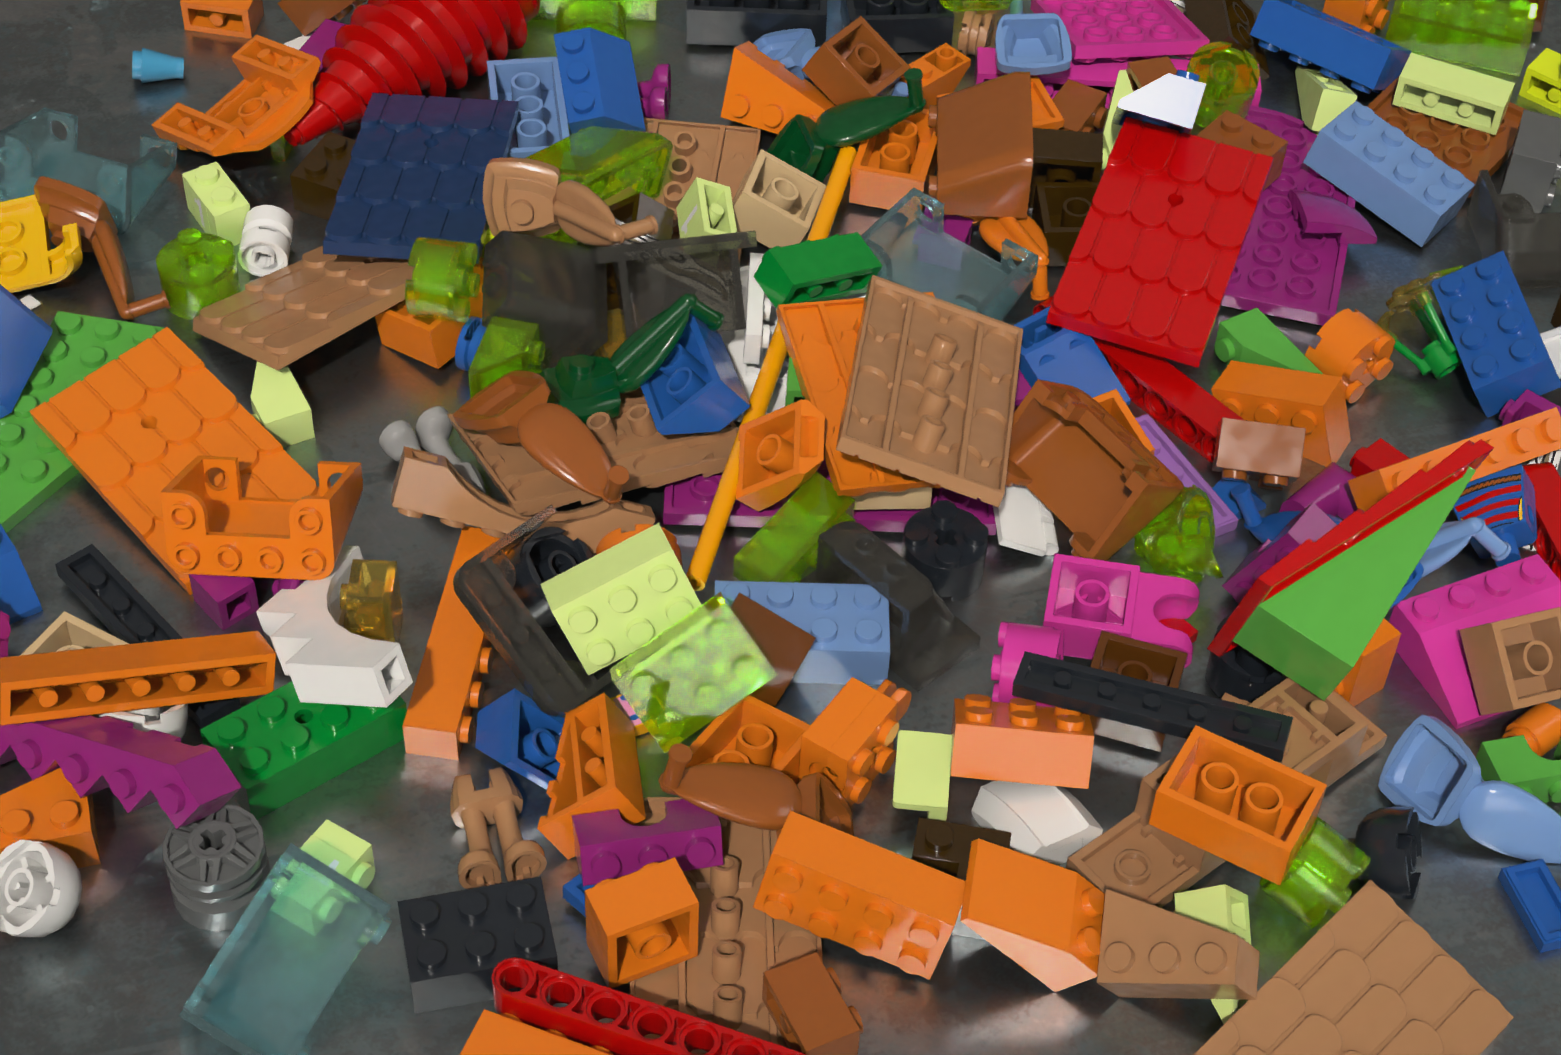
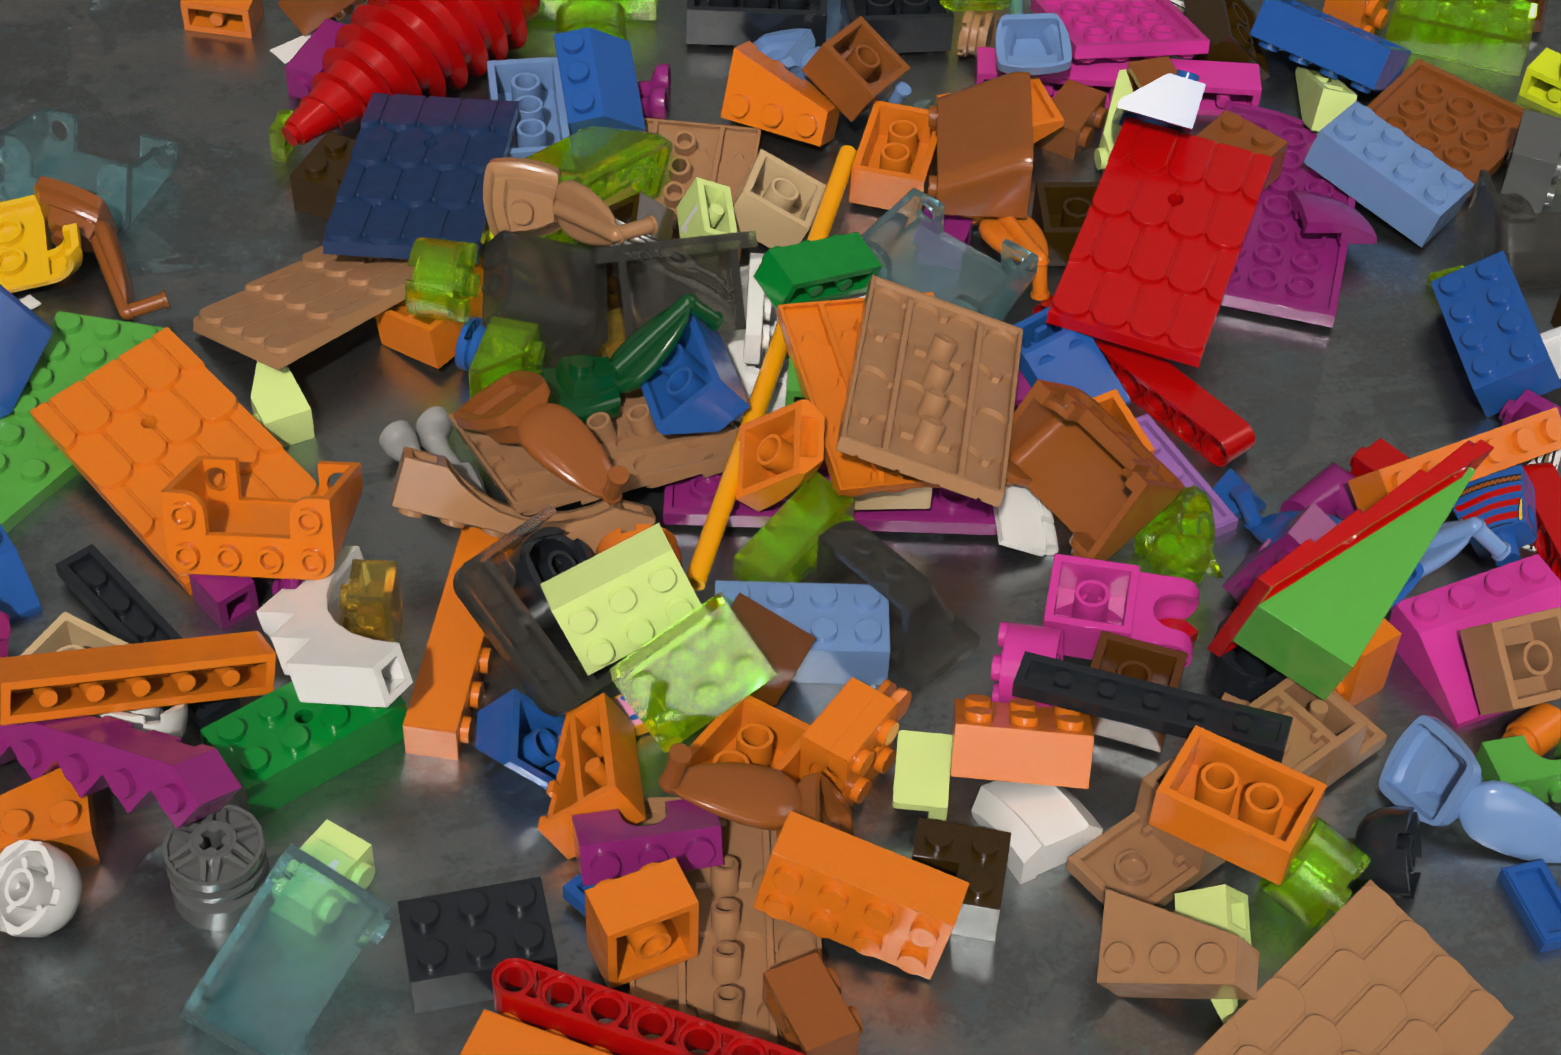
(156, 66): dark azure cone -> none
(197, 271): clear neon green brick -> none
(215, 202): yellowish green brick -> none
(255, 112): orange slope -> none
(265, 240): white wheel -> none
(499, 806): medium nougat piece -> none
(814, 145): dark green piece -> none
(941, 71): orange slope -> none
(947, 548): black brick -> none
(1034, 913): orange slope -> none
(1065, 157): dark brown brick -> none
(1229, 79): clear neon green brick -> none
(1257, 340): bright green slope -> none
(1259, 450): brick -> none
(1291, 400): orange wedge -> none
(1353, 350): orange brick -> none
(1416, 297): plant -> none
(1453, 93): yellowish green brick -> none

